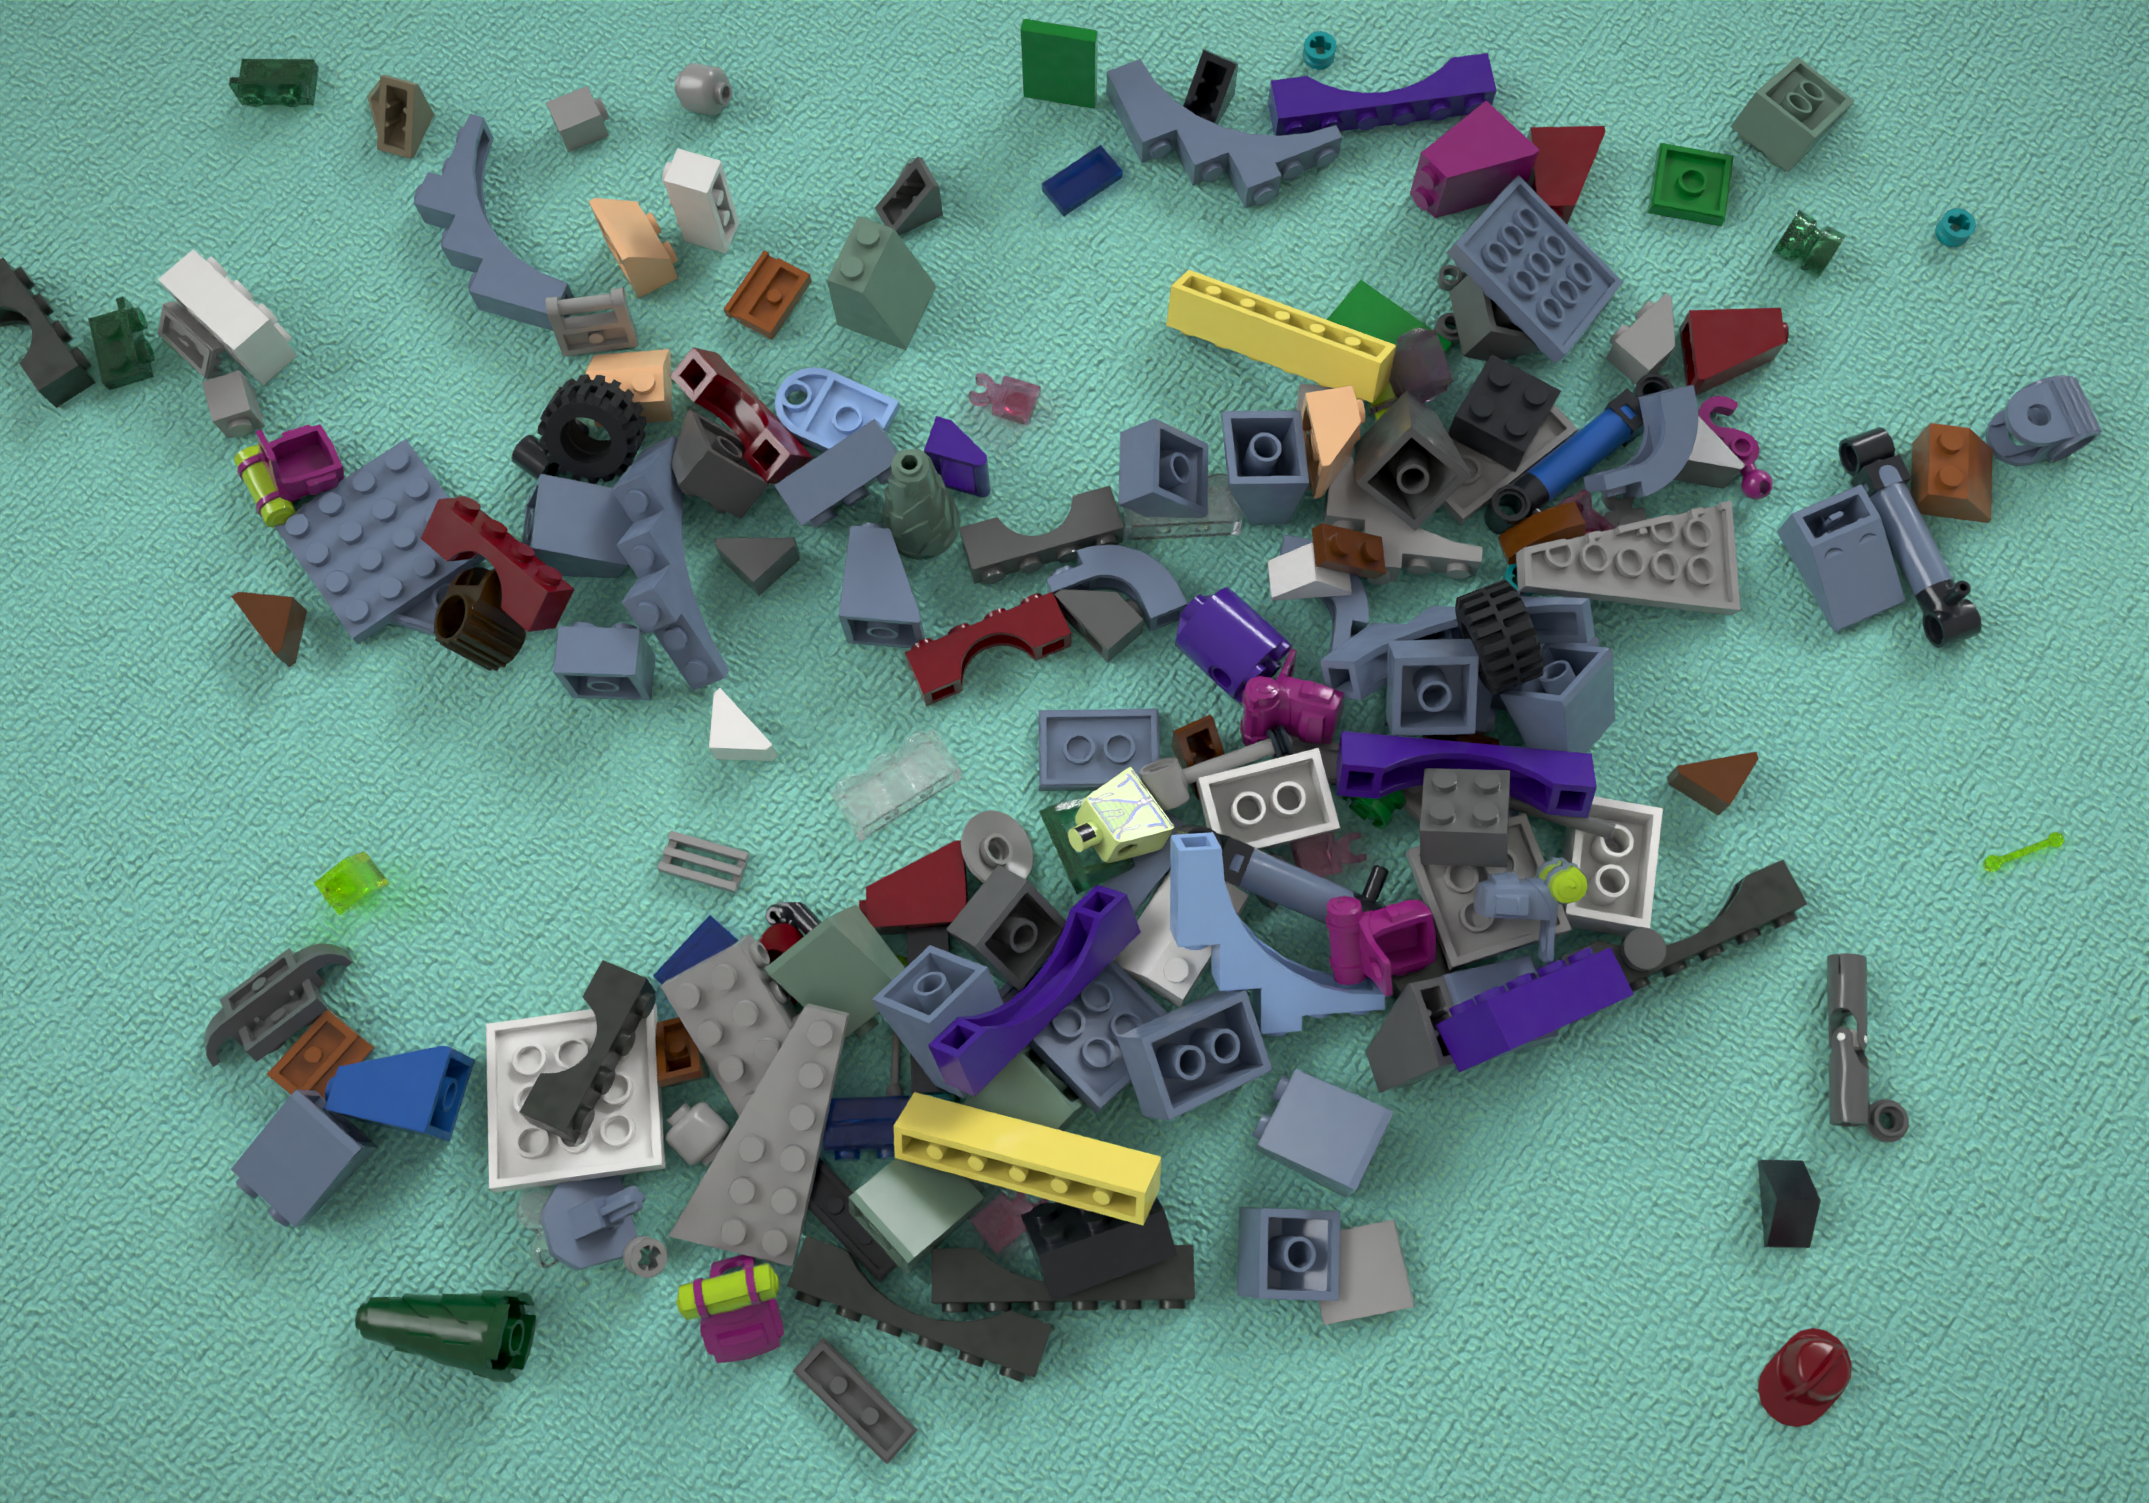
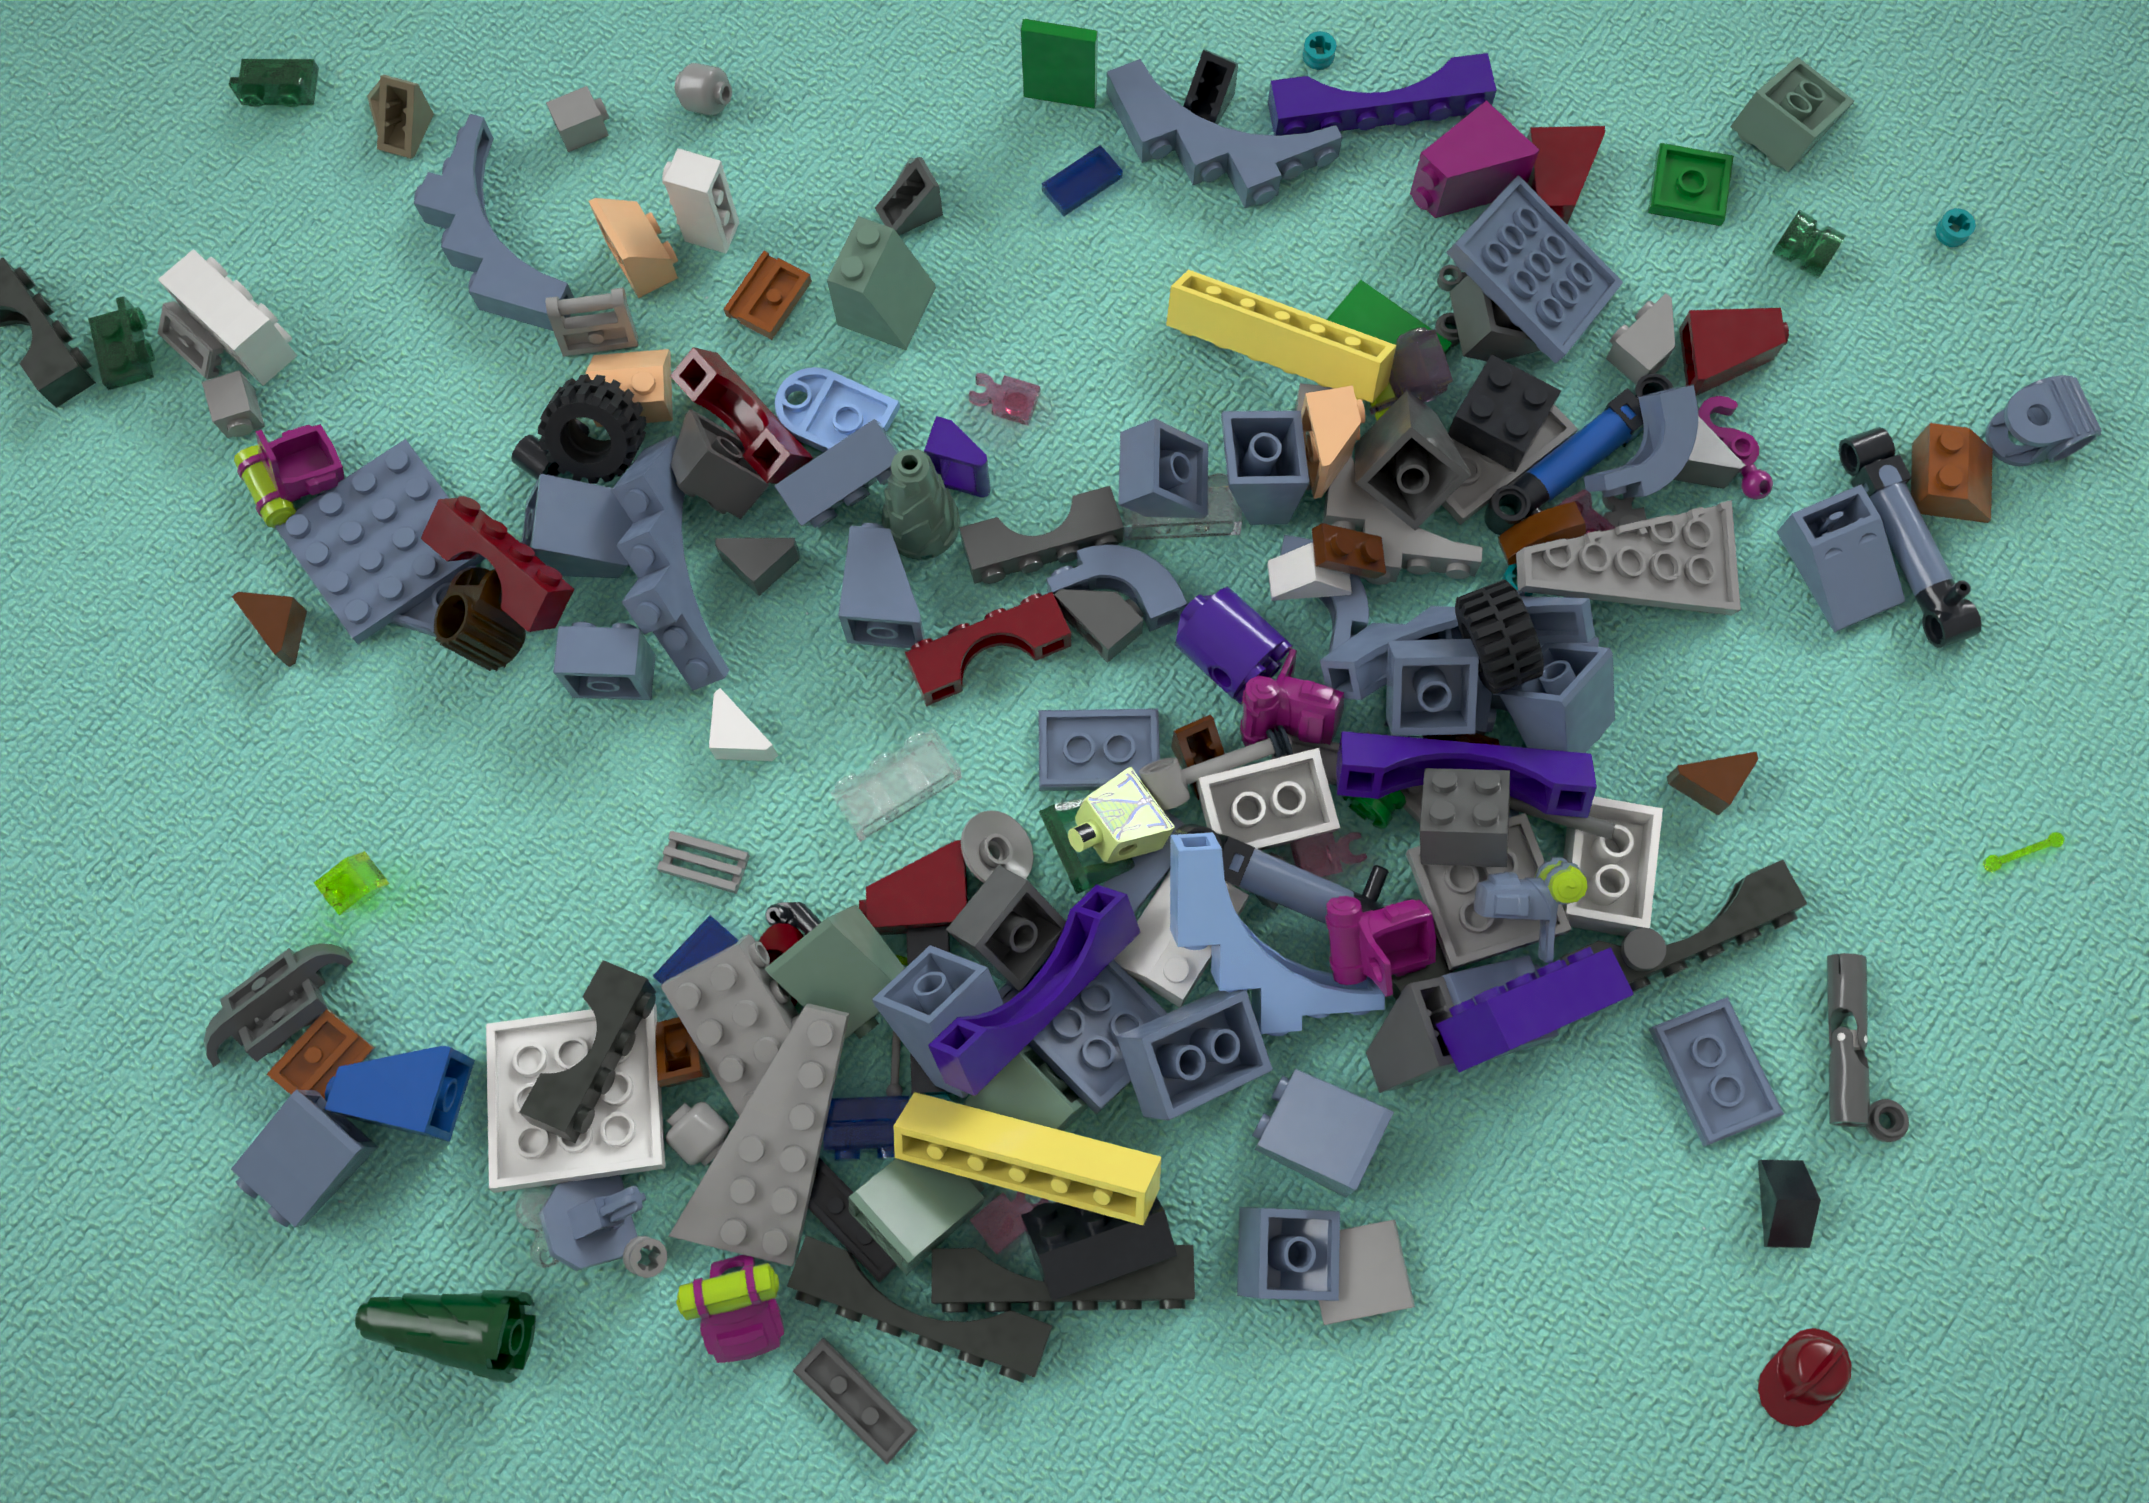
(1715, 1071): none -> sand blue tile

